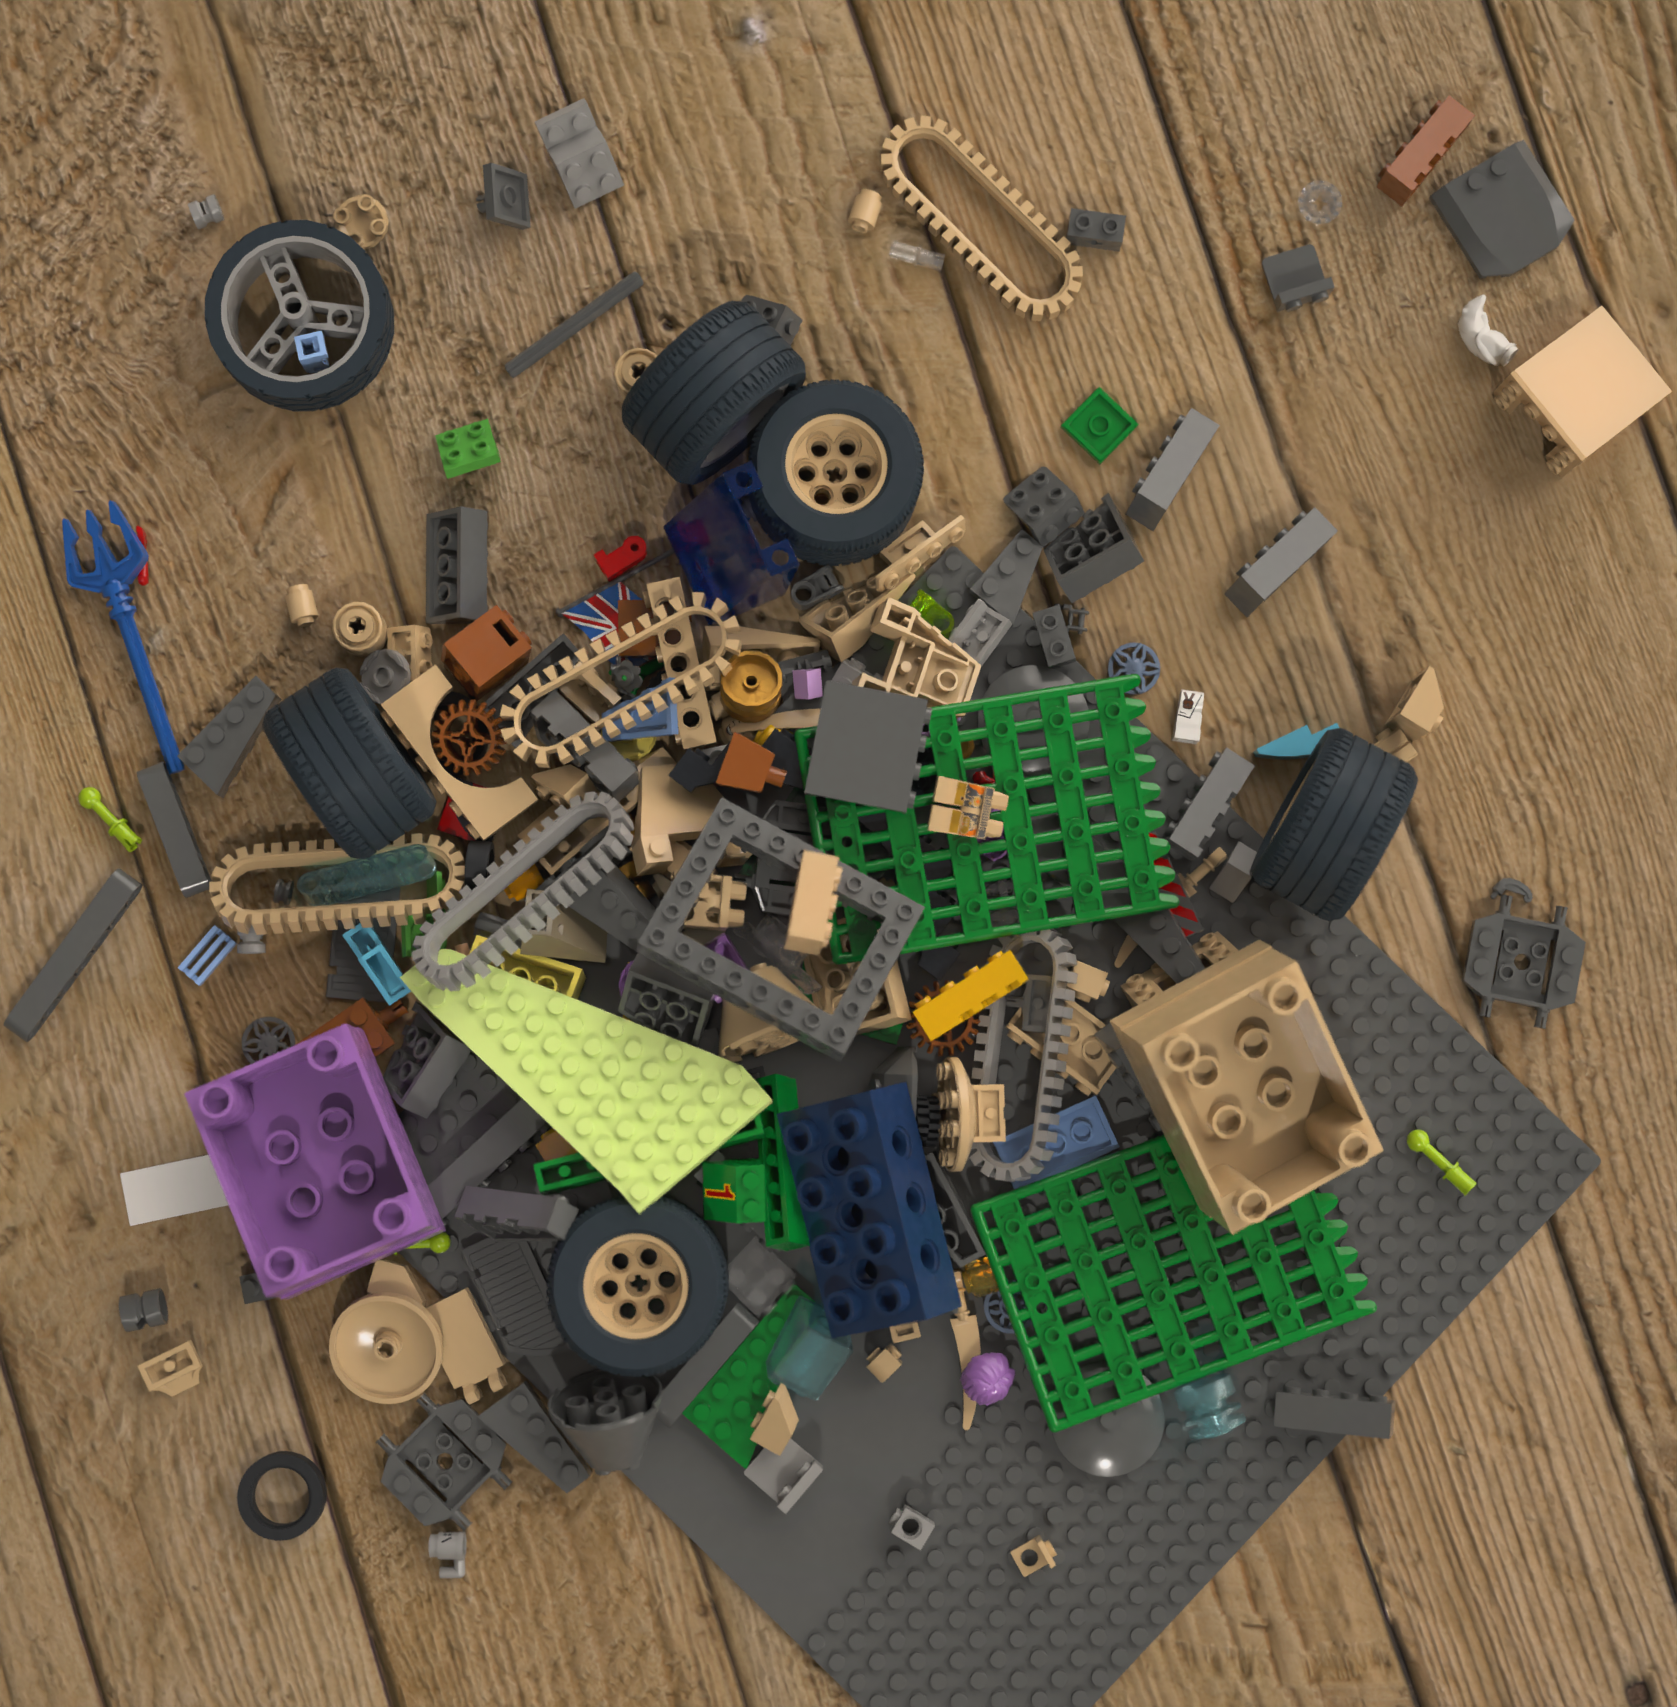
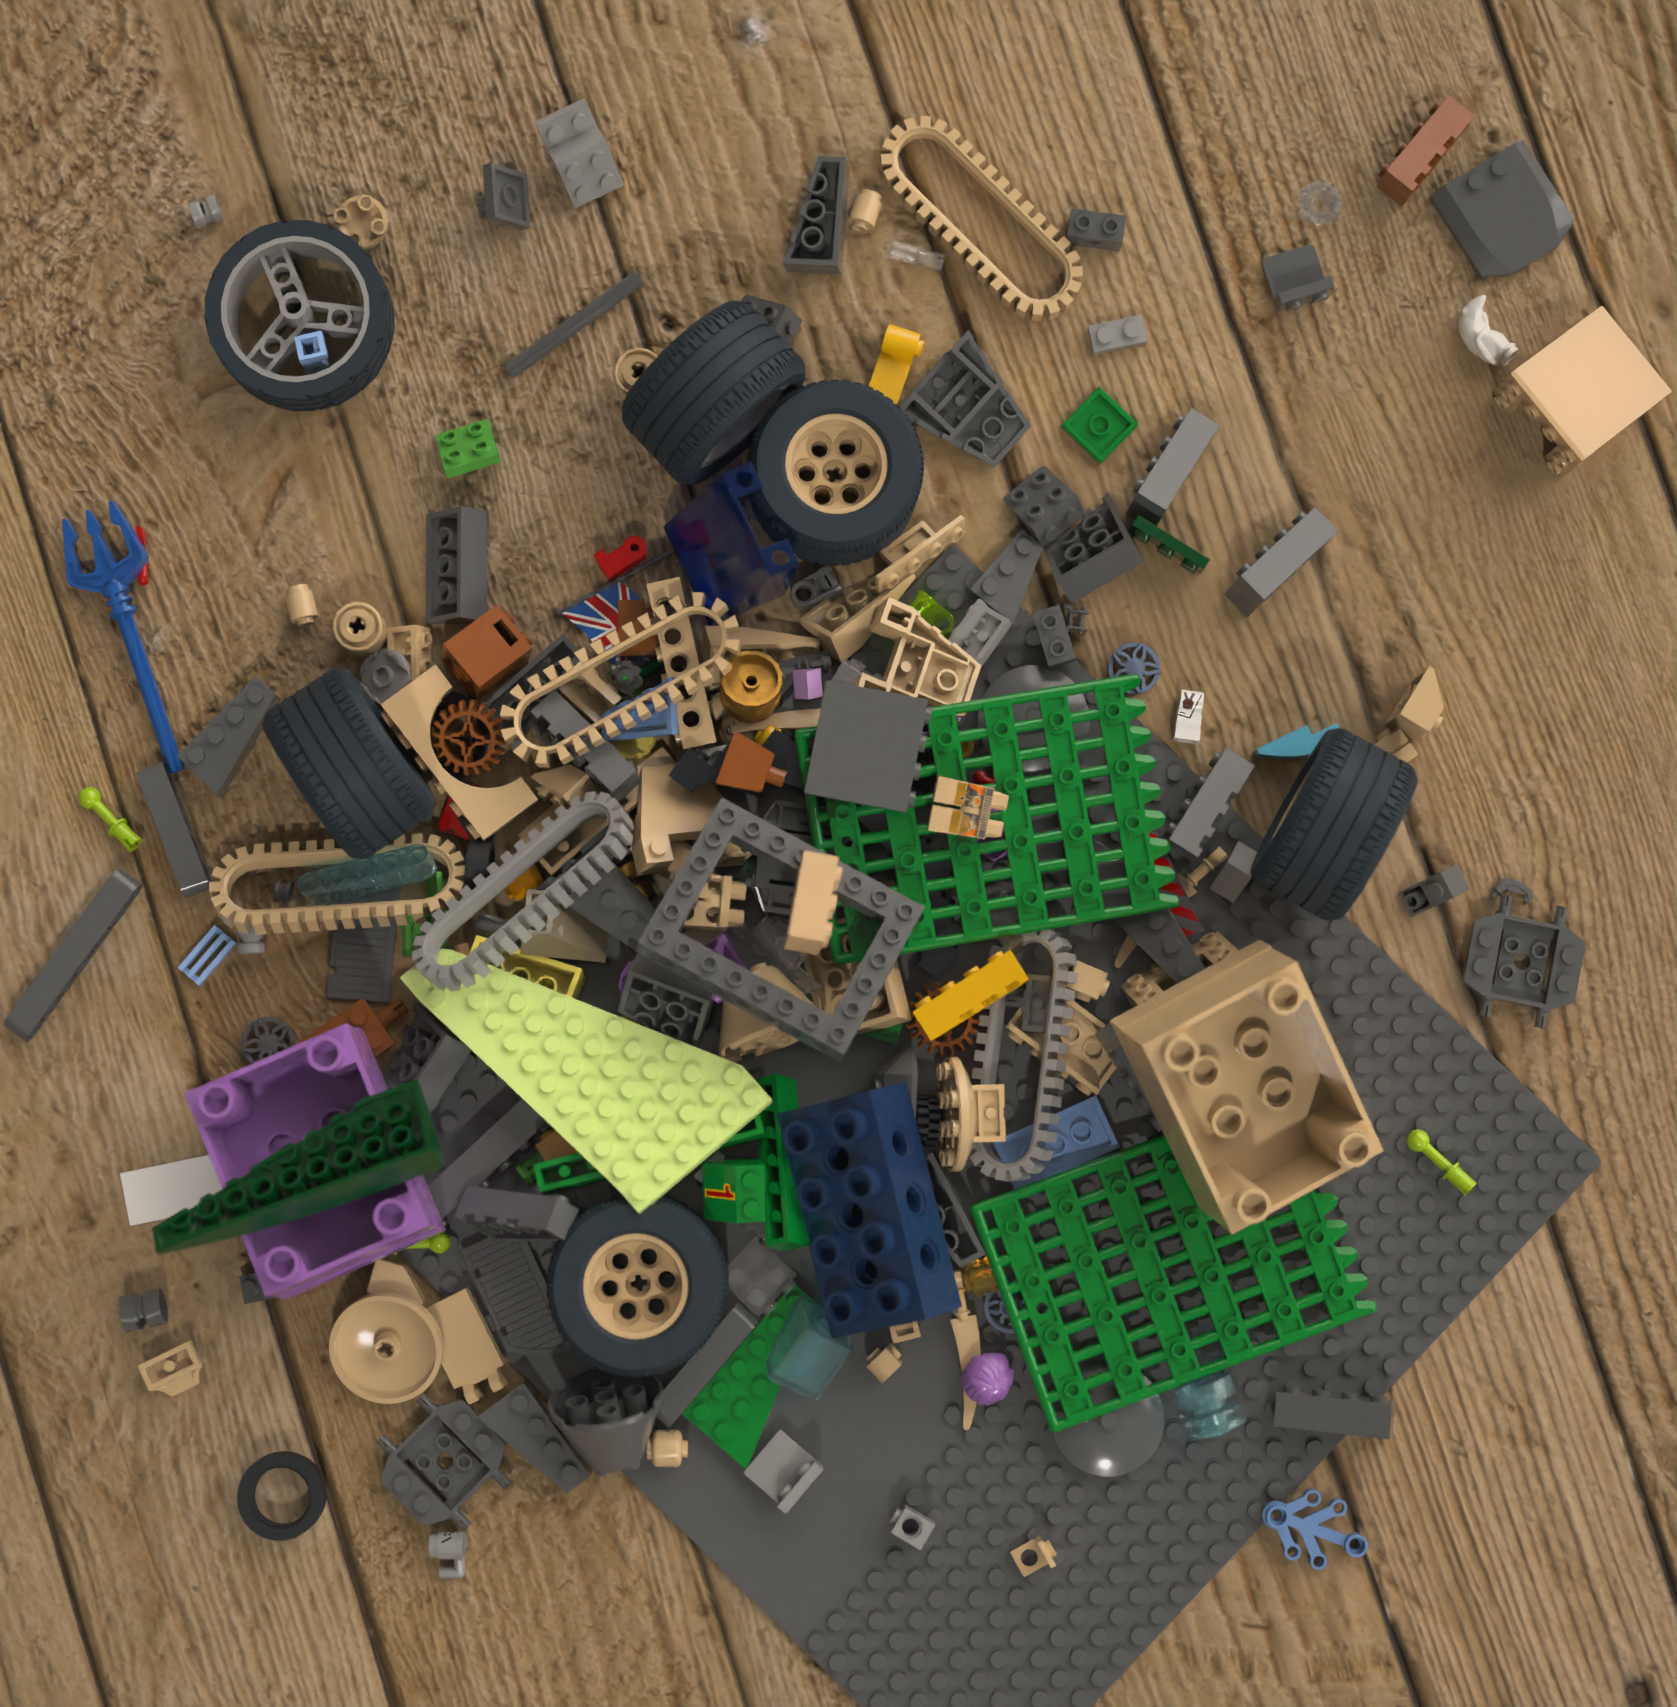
(355, 1155): none -> dark green wedge
(377, 962): medium azure slope -> none
(527, 1169): none -> bright green bush
(667, 1448): none -> tan head
(777, 1422): tan slope -> none
(820, 229): none -> dark grey wedge
(895, 361): none -> yellow door
(967, 404): none -> dark grey wedge
(1117, 334): none -> light grey plate
(1169, 545): none -> dark green plate
(1310, 1526): none -> medium blue plant
(1434, 890): none -> dark grey slope

